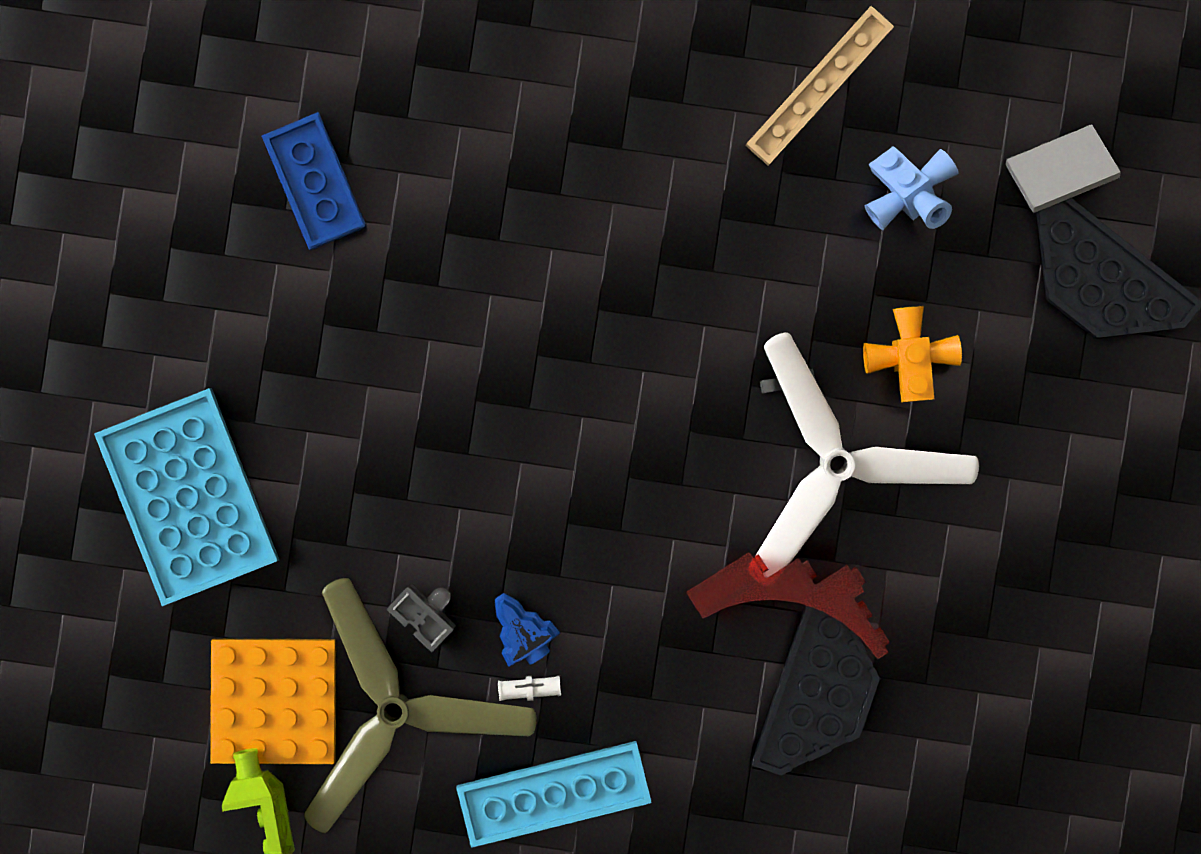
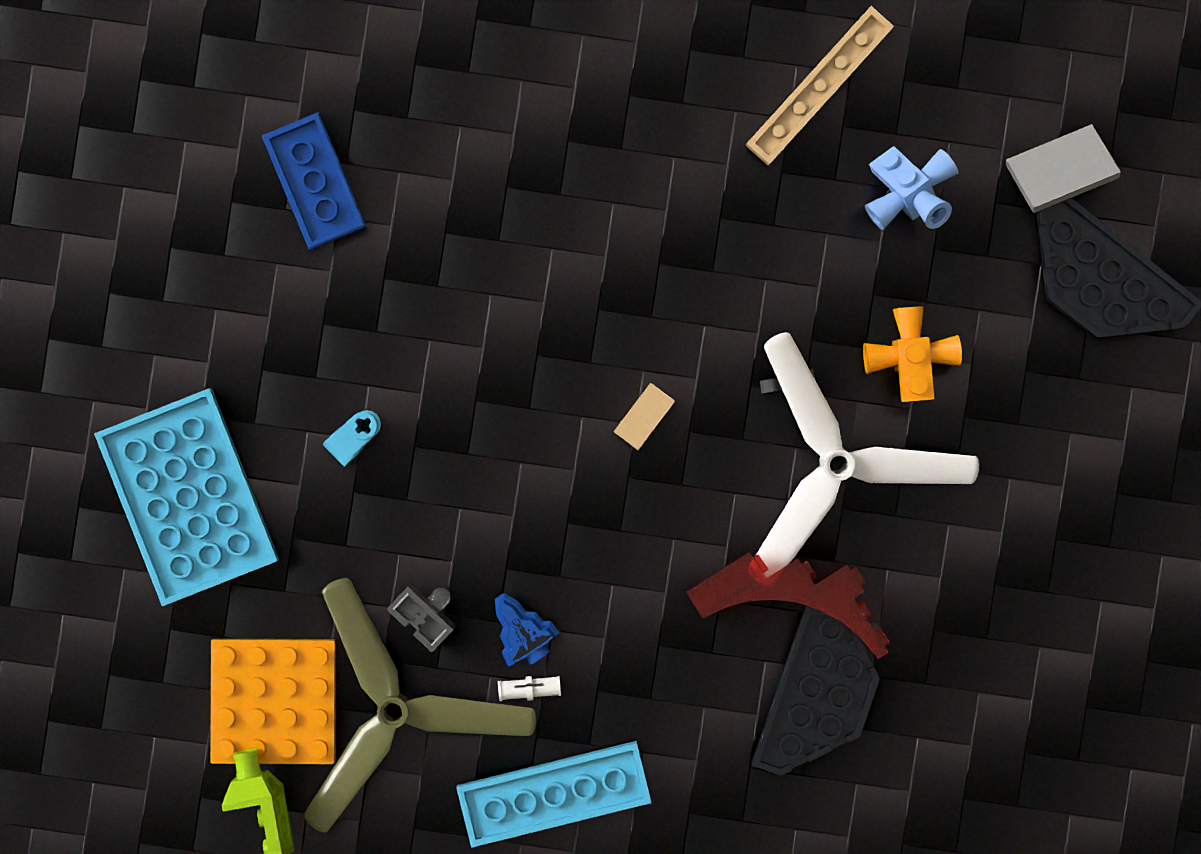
(349, 439): none -> medium azure piece
(644, 416): none -> tan tile

